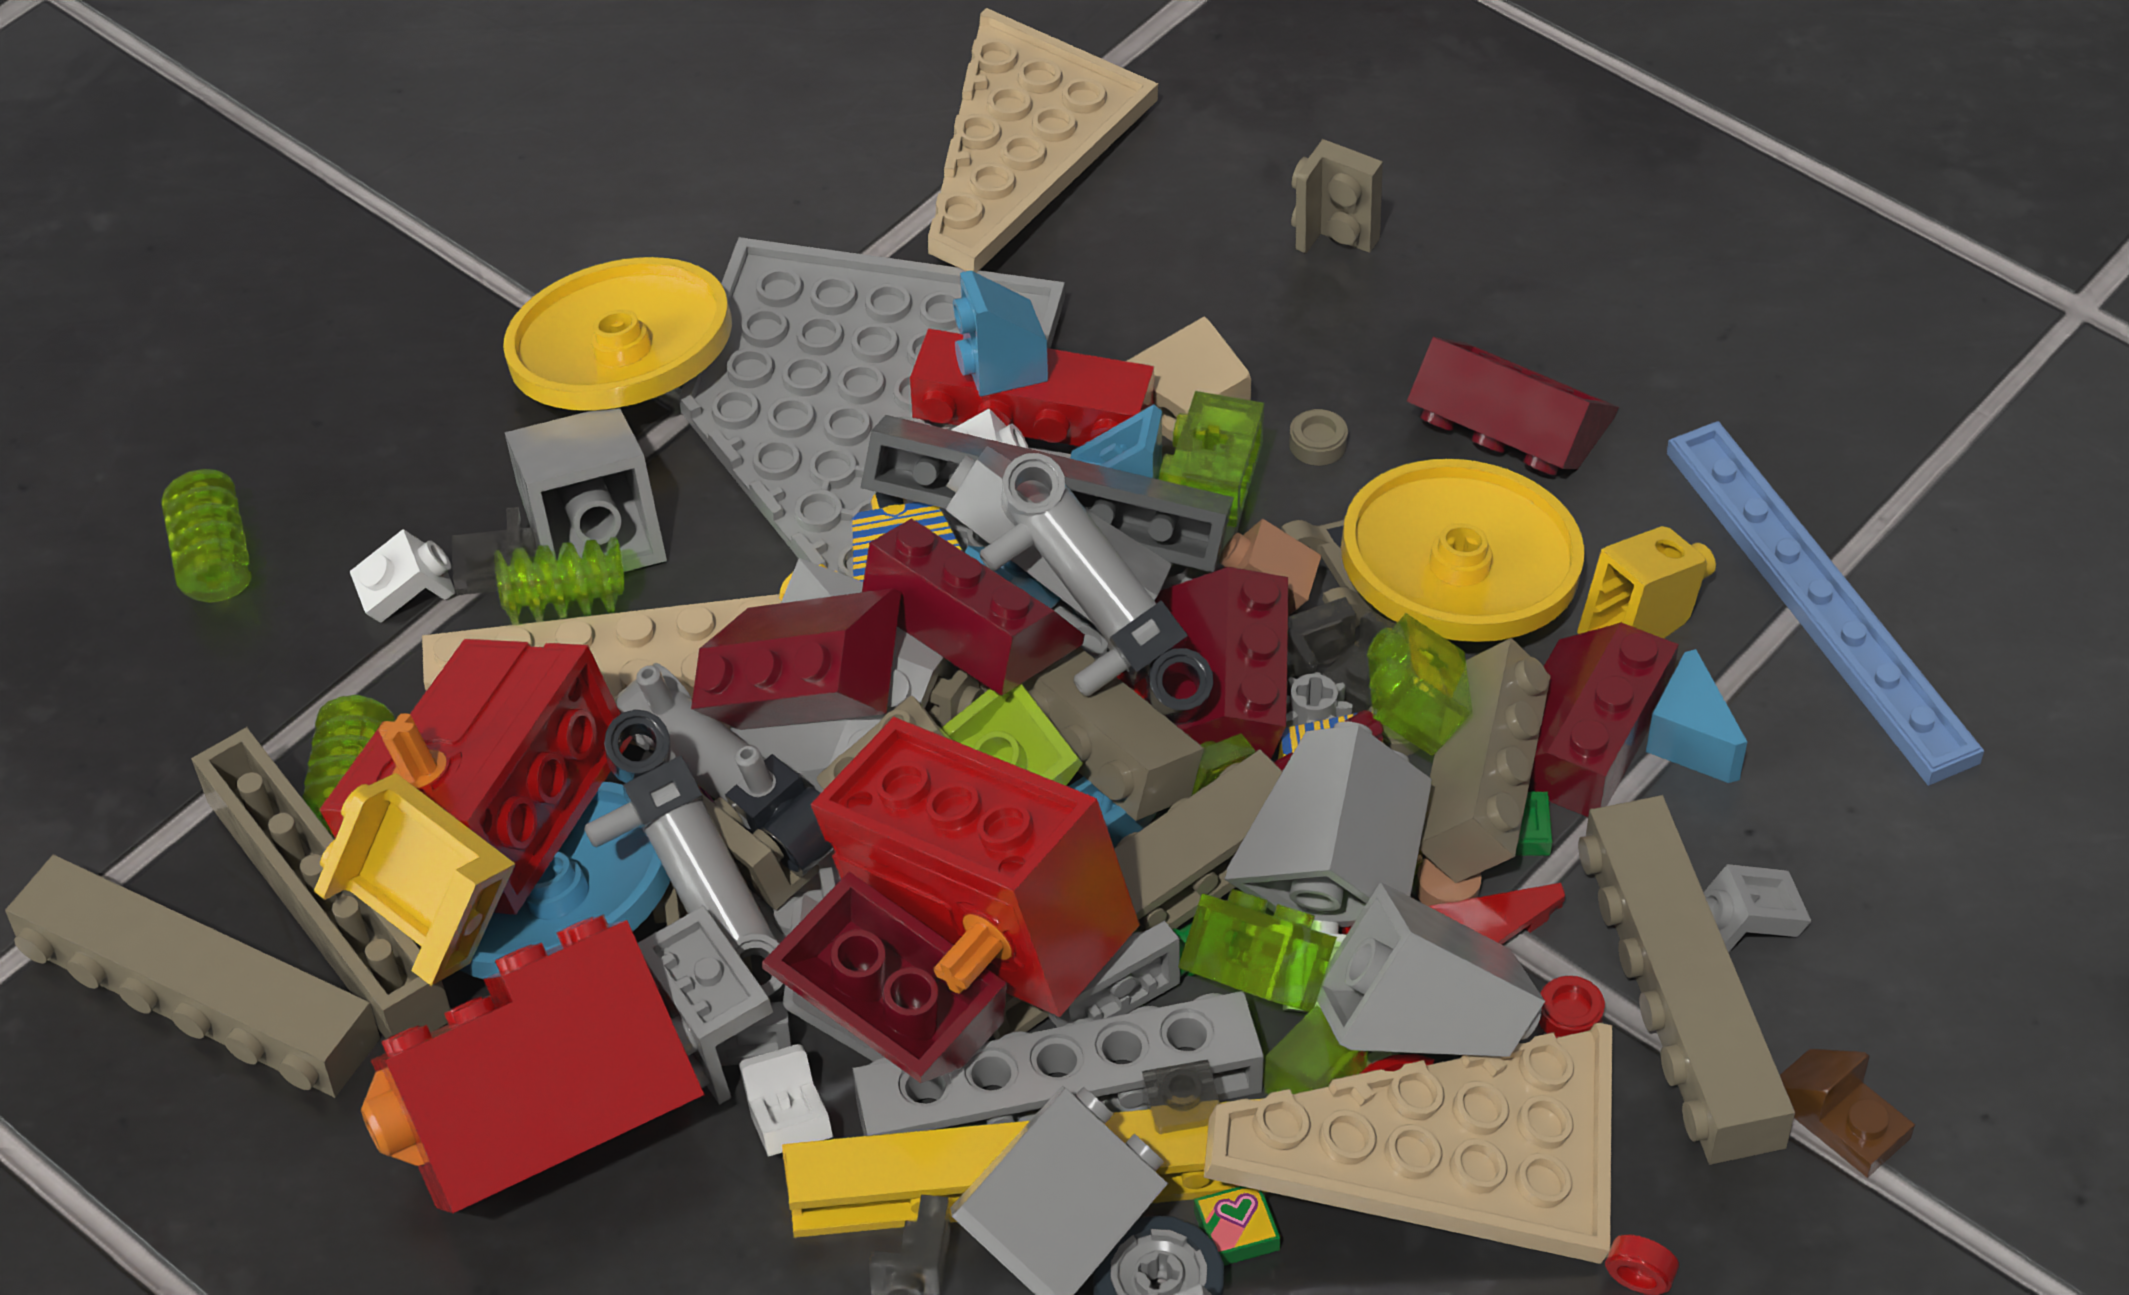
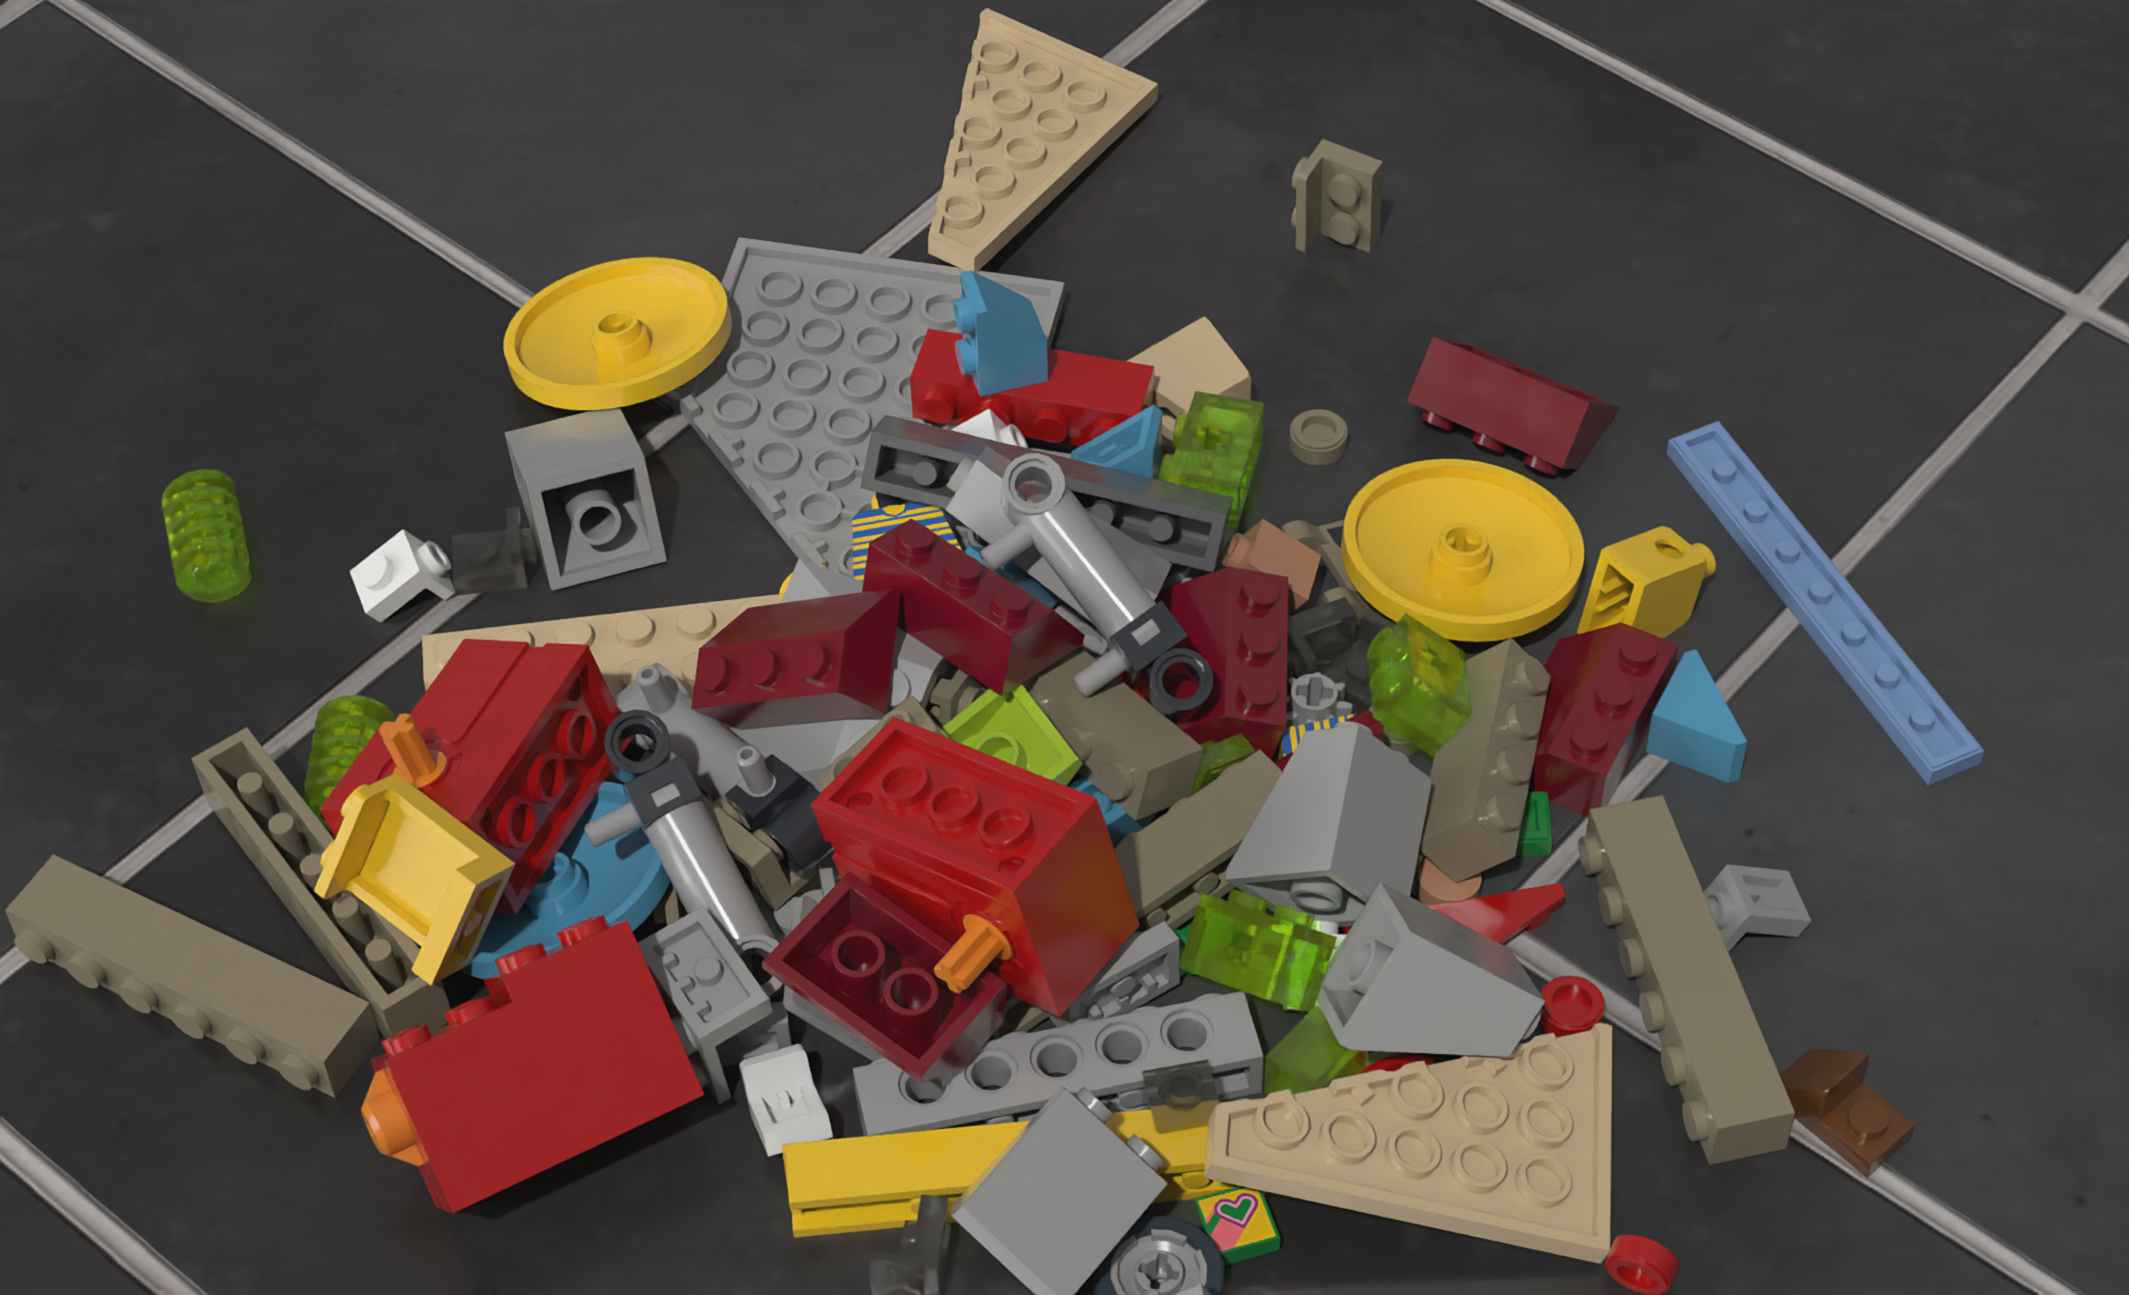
(560, 579): clear neon green piece -> none

